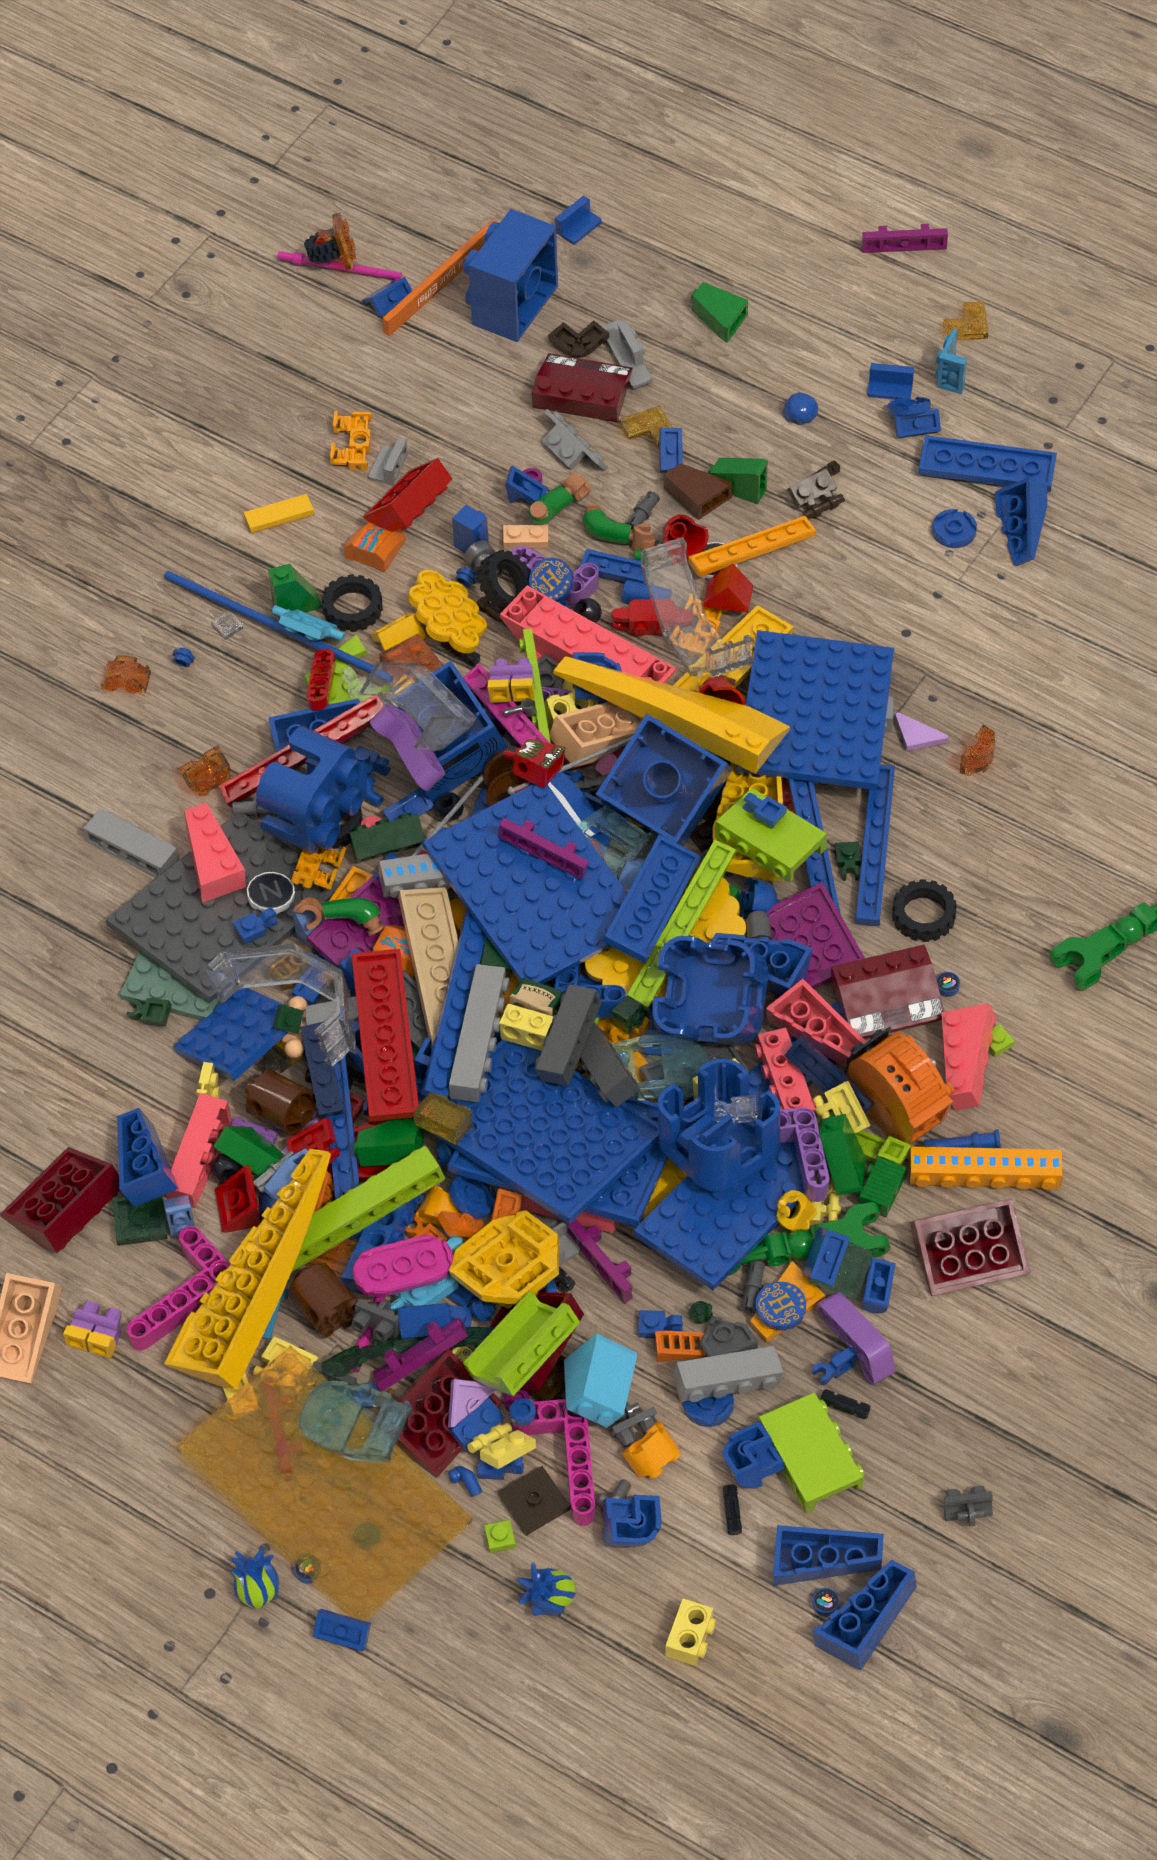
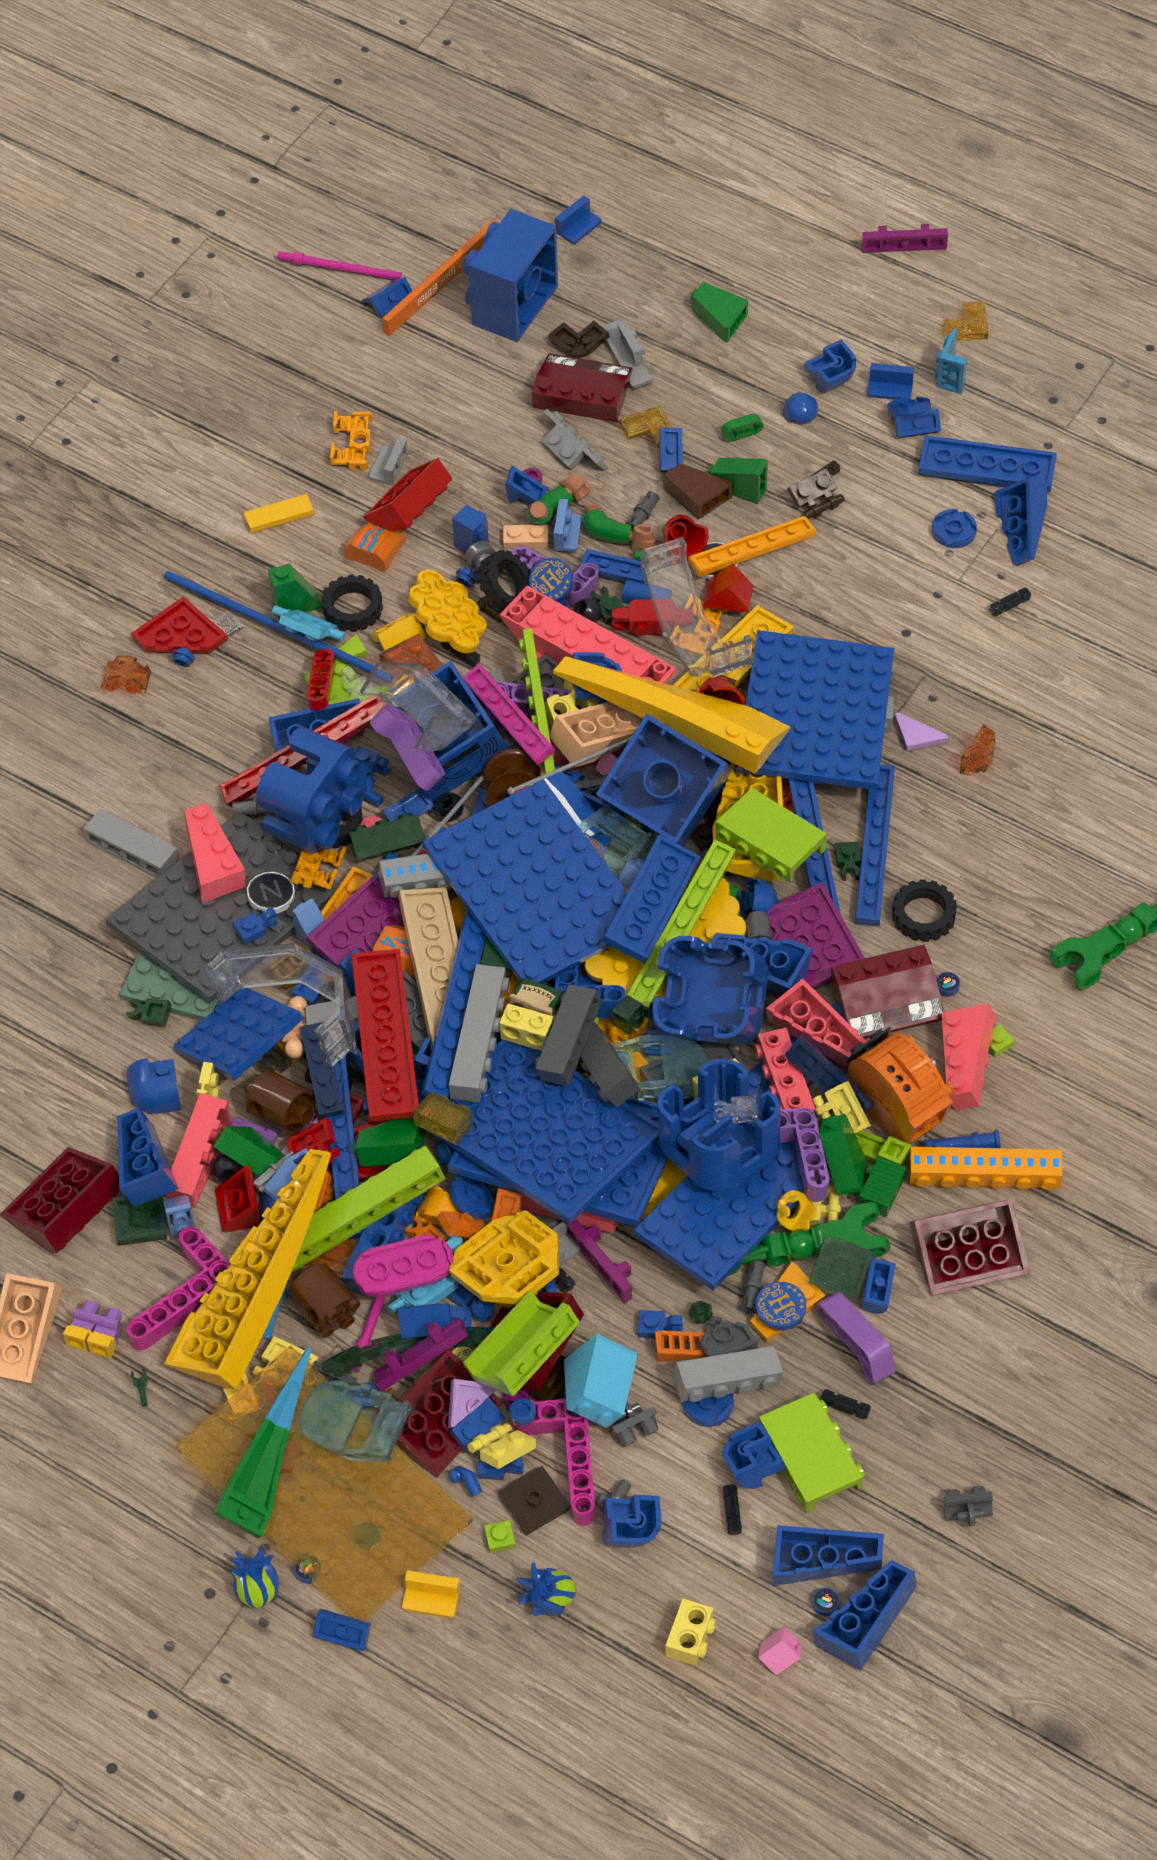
(140, 1383): none -> clear green hand
(153, 1086): none -> blue brick
(179, 627): none -> red plate
(207, 772): clear orange cylinder -> none
(252, 1487): none -> green plate
(288, 1019): dark green plate -> none
(332, 244): plate -> none
(357, 909): piece -> none
(378, 1317): dark grey hips -> none
(431, 1594): none -> yellow panel
(511, 681): hips -> none
(527, 706): dark grey hand -> none
(536, 761): red torso -> none
(543, 849): magenta hinge -> none
(566, 528): none -> medium blue bracket
(607, 604): none -> dark green plate
(652, 1452): light orange cylinder -> none
(742, 427): none -> green beam
(765, 810): blue plate -> none
(780, 1650): none -> bright pink panel
(826, 1256): blue panel -> none
(832, 367): none -> blue brick
(839, 1364): blue plate -> none
(1010, 601): none -> black axle

